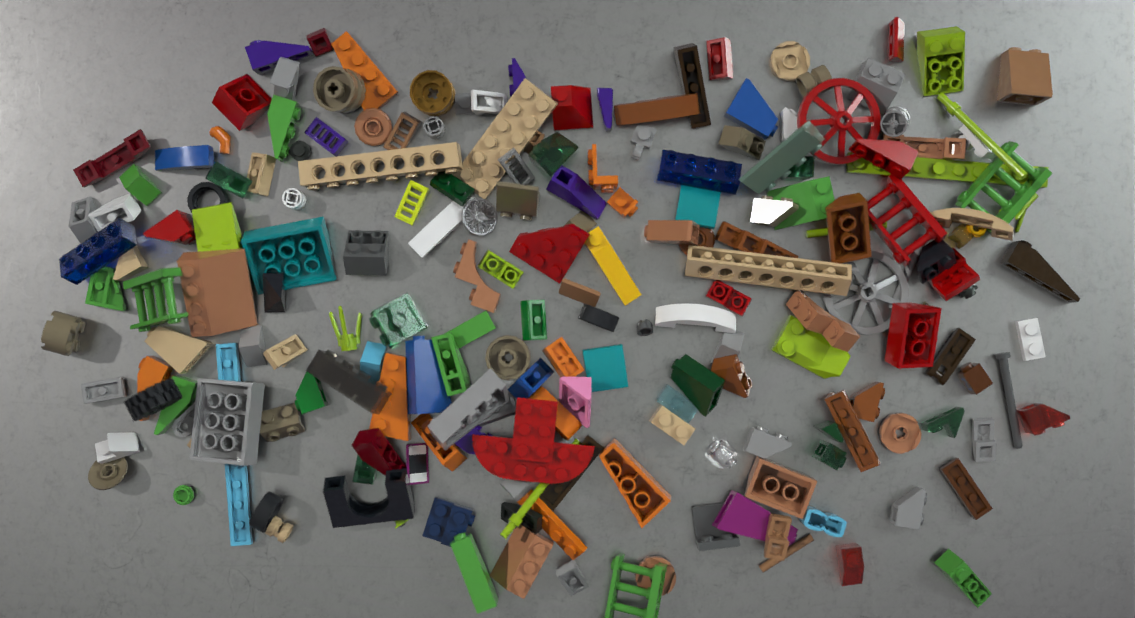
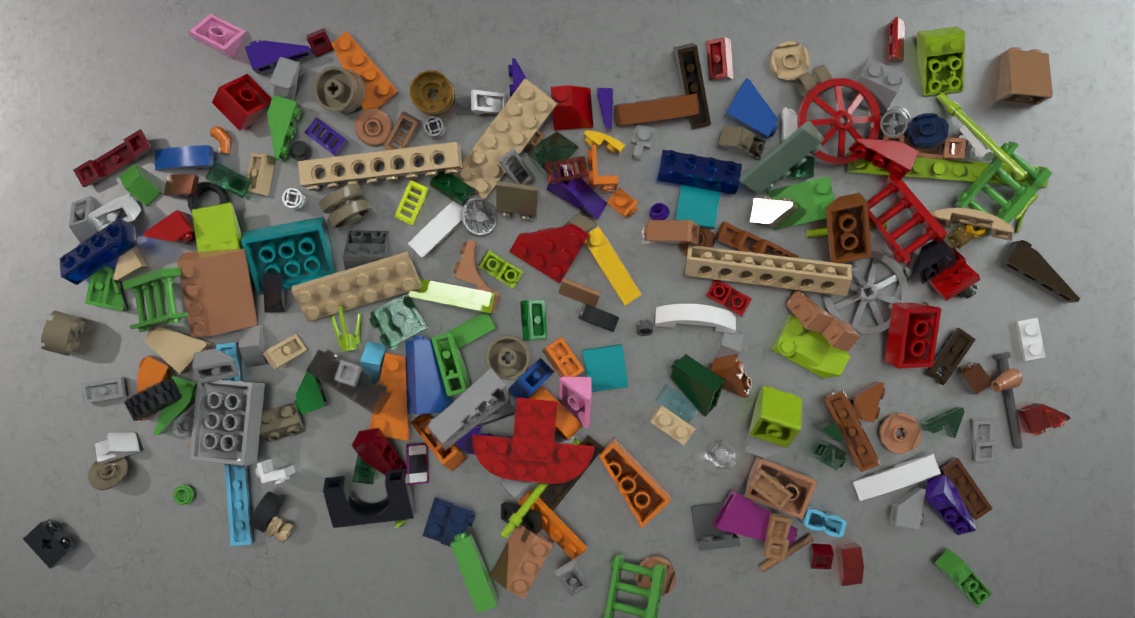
(40, 539): none -> black brick
(181, 184): none -> copper slope
(213, 366): none -> light grey slope
(218, 35): none -> bright pink slope
(266, 472): none -> white bracket
(345, 206): none -> dark tan wheel
(348, 373): none -> light grey plate
(357, 286): none -> tan plate
(455, 296): none -> fence
(582, 166): none -> clear red slope
(598, 138): none -> yellow slope
(659, 211): none -> dark purple plate
(770, 489): none -> medium nougat plate
(776, 416): none -> lime slope
(821, 556): none -> dark red slope
(896, 477): none -> white slope
(927, 131): none -> dark blue tile
(948, 503): none -> dark purple slope
(1007, 380): none -> nougat cone

